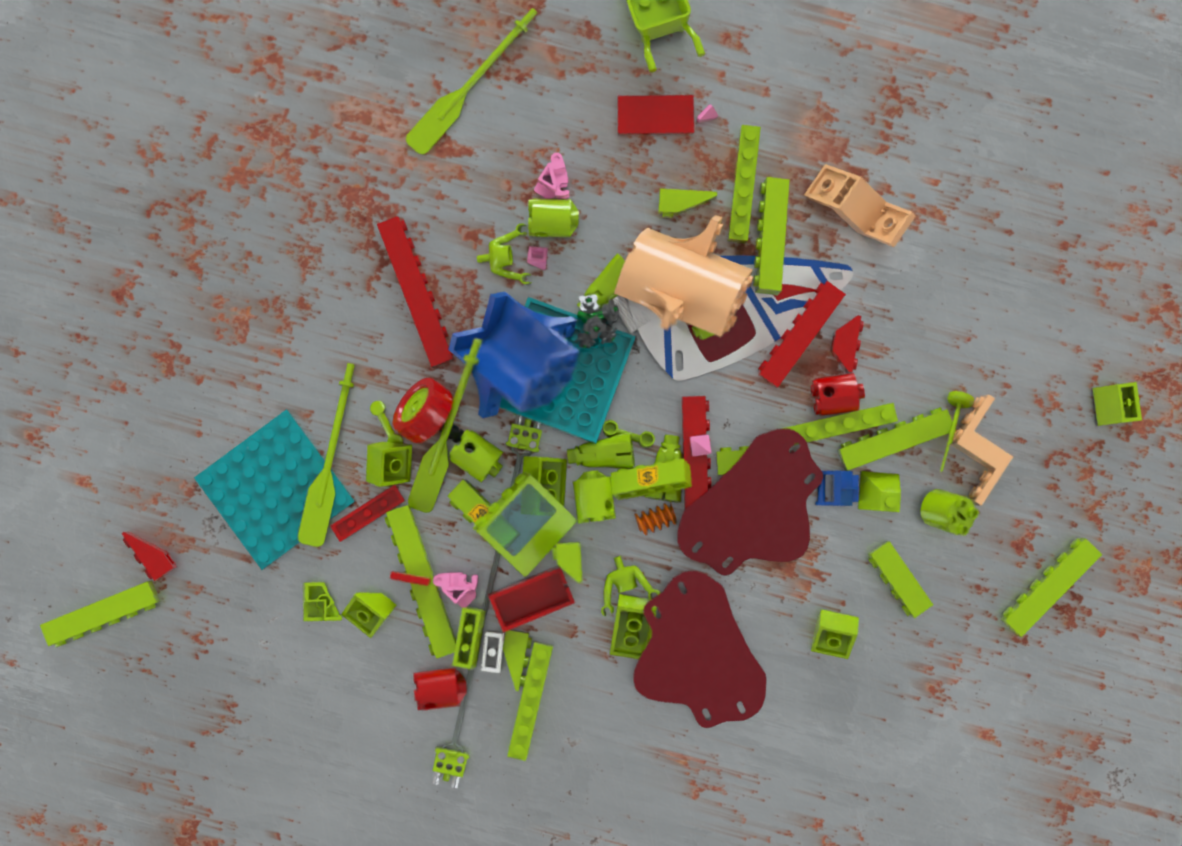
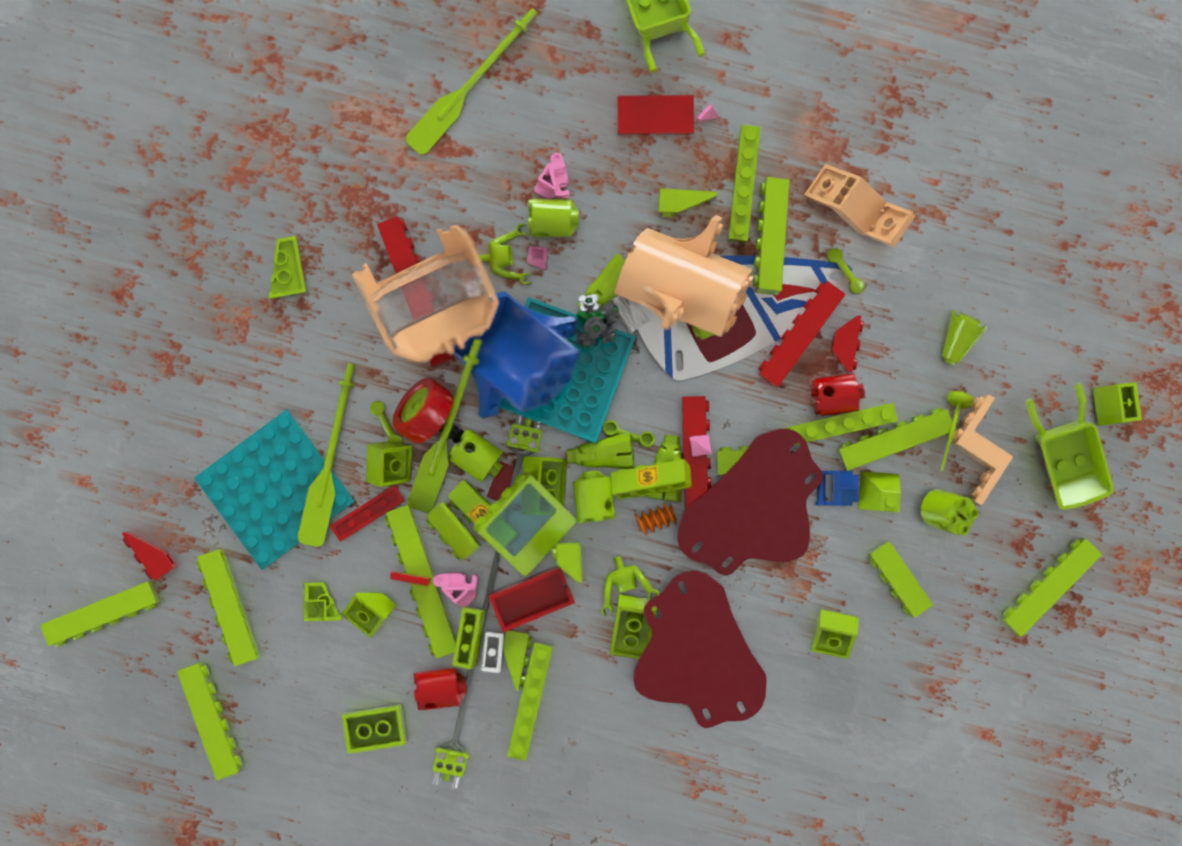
(209, 720): none -> lime brick
(228, 607): none -> lime brick
(287, 269): none -> lime wing
(374, 728): none -> lime brick
(432, 301): none -> windscreen
(452, 531): none -> lime slope
(501, 481): none -> red tile
(856, 285): none -> lime bar
(961, 336): none -> lime cone
(1074, 458): none -> lime piece

